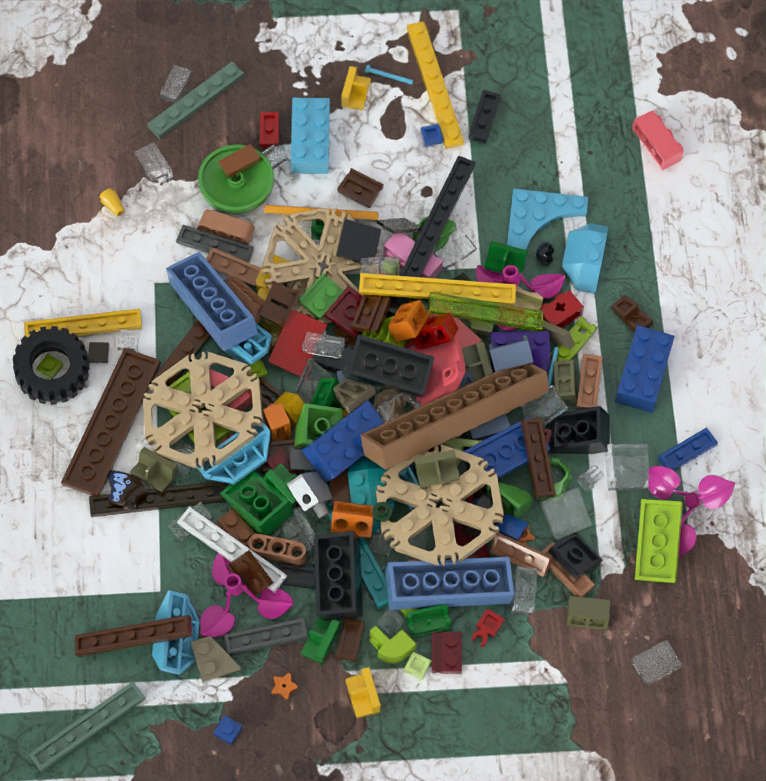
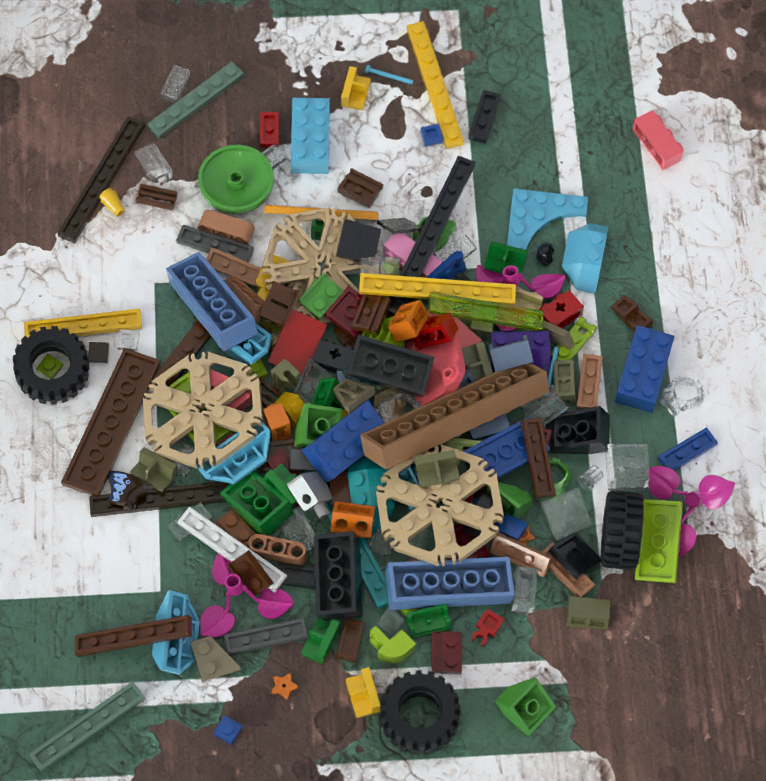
(101, 179): none -> dark brown tile
(158, 194): none -> reddish brown tile
(239, 161): dark orange tile -> none
(284, 376): none -> olive hinge
(323, 345): clear panel -> none
(382, 517): dark green plate -> none
(417, 665): yellowish green tile -> none
(419, 686): none -> black tyre
(450, 267): none -> blue plate
(526, 704): none -> bright green slope
(622, 530): none -> black tyre
(656, 662): clear plate -> none
(674, 403): none -> clear piece

